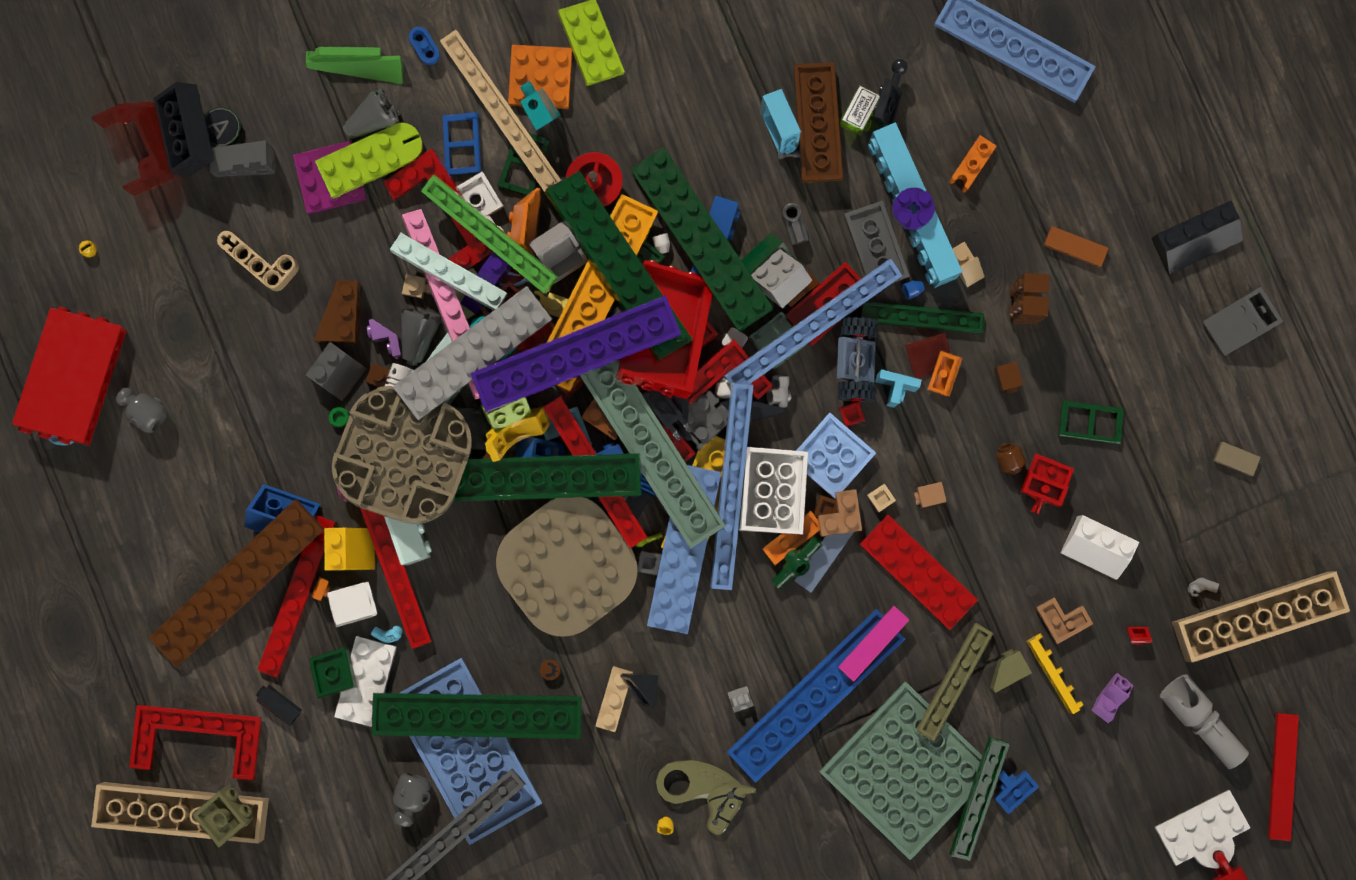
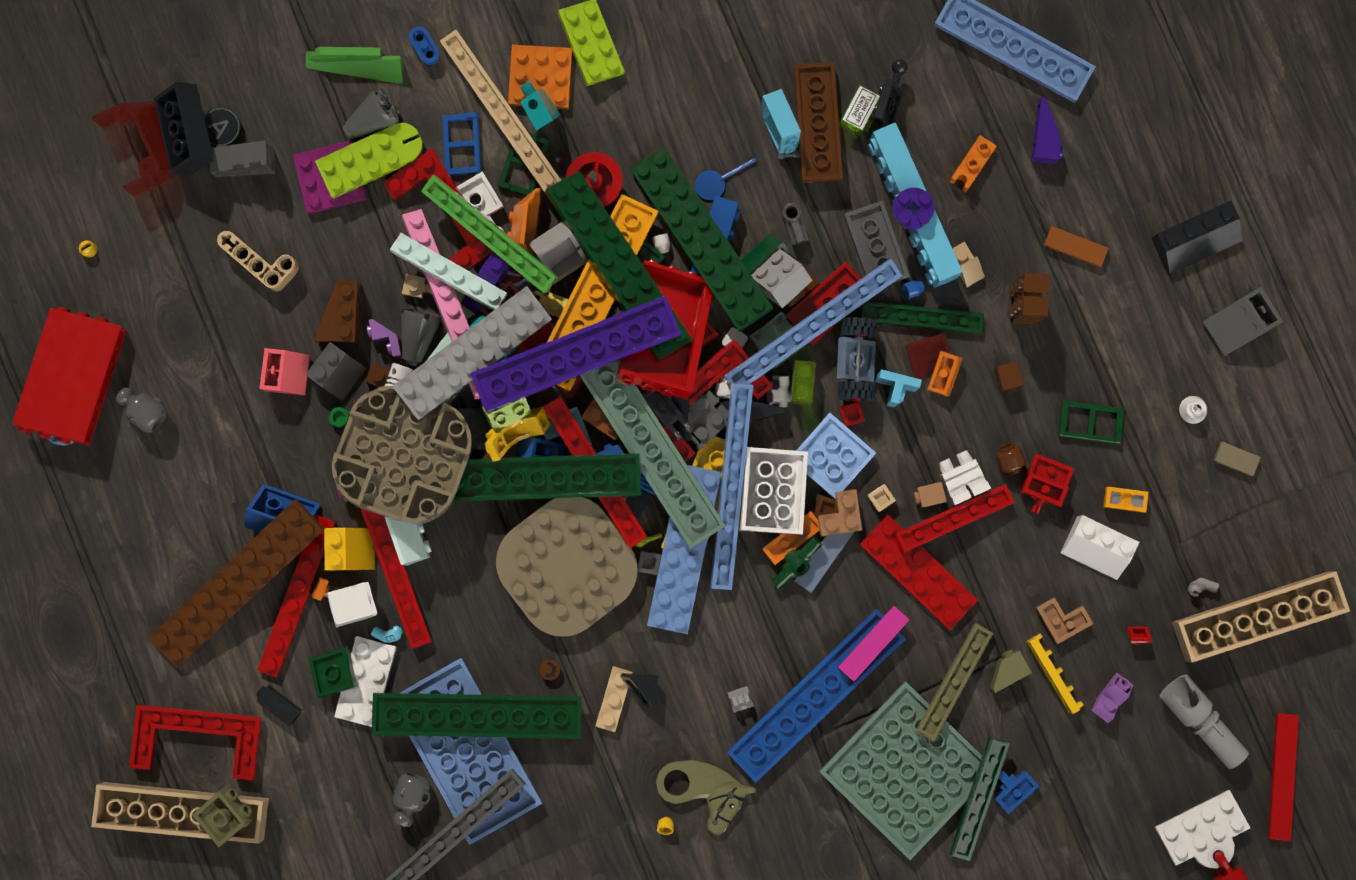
(284, 372): none -> coral slope
(712, 184): none -> blue piece
(803, 382): none -> clear neon green brick
(954, 518): none -> red plate
(965, 475): none -> white hips
(1046, 139): none -> dark purple slope
(1125, 499): none -> light orange piece
(1193, 409): none -> white cone

